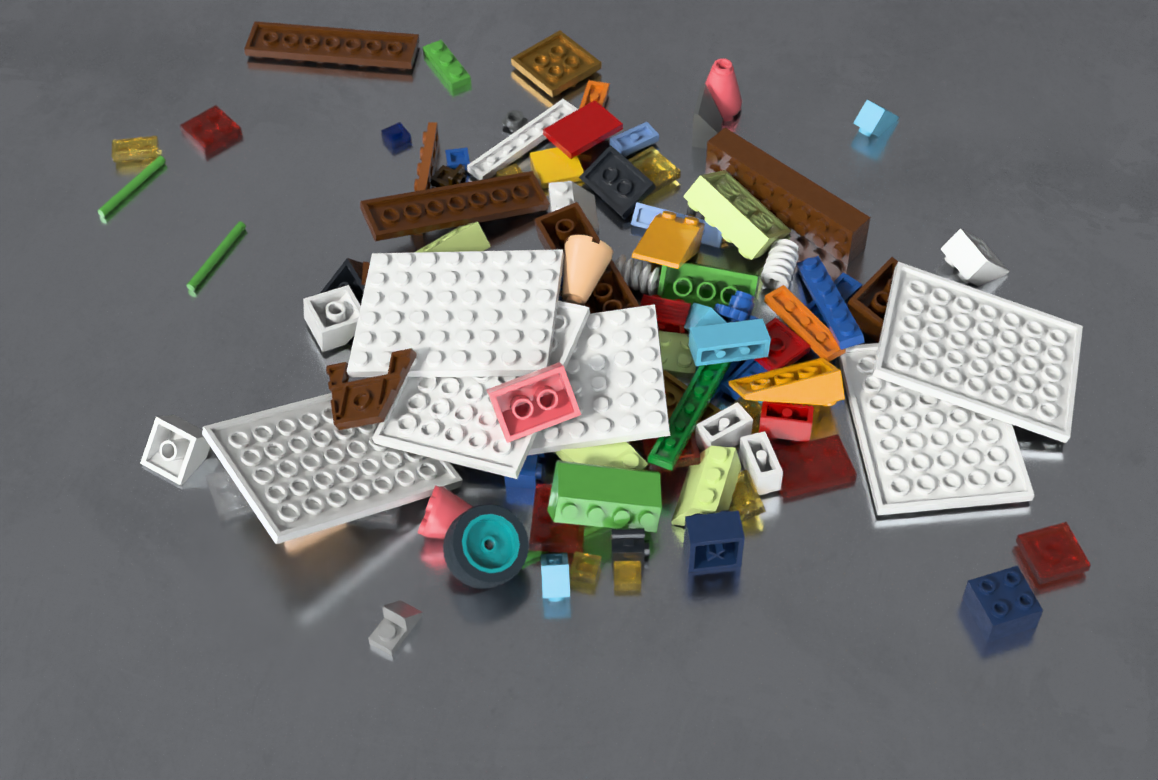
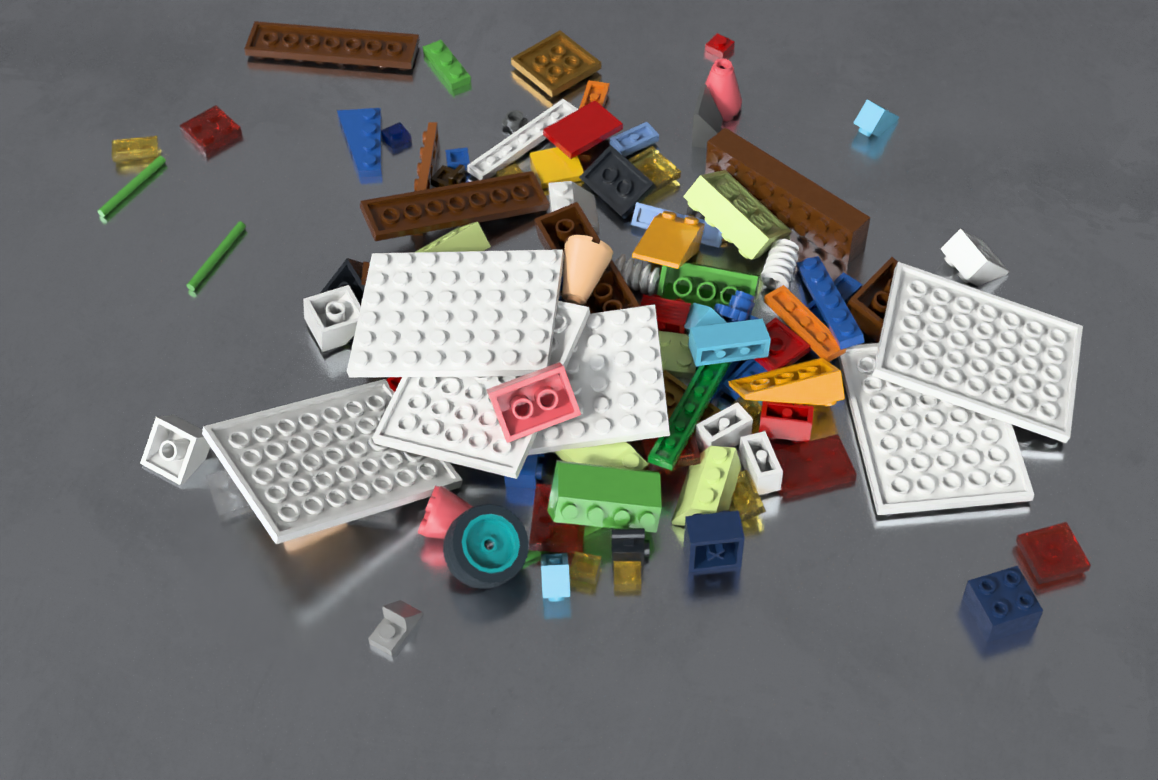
(364, 139): none -> blue wing
(366, 399): reddish brown wing -> none
(719, 46): none -> red plate

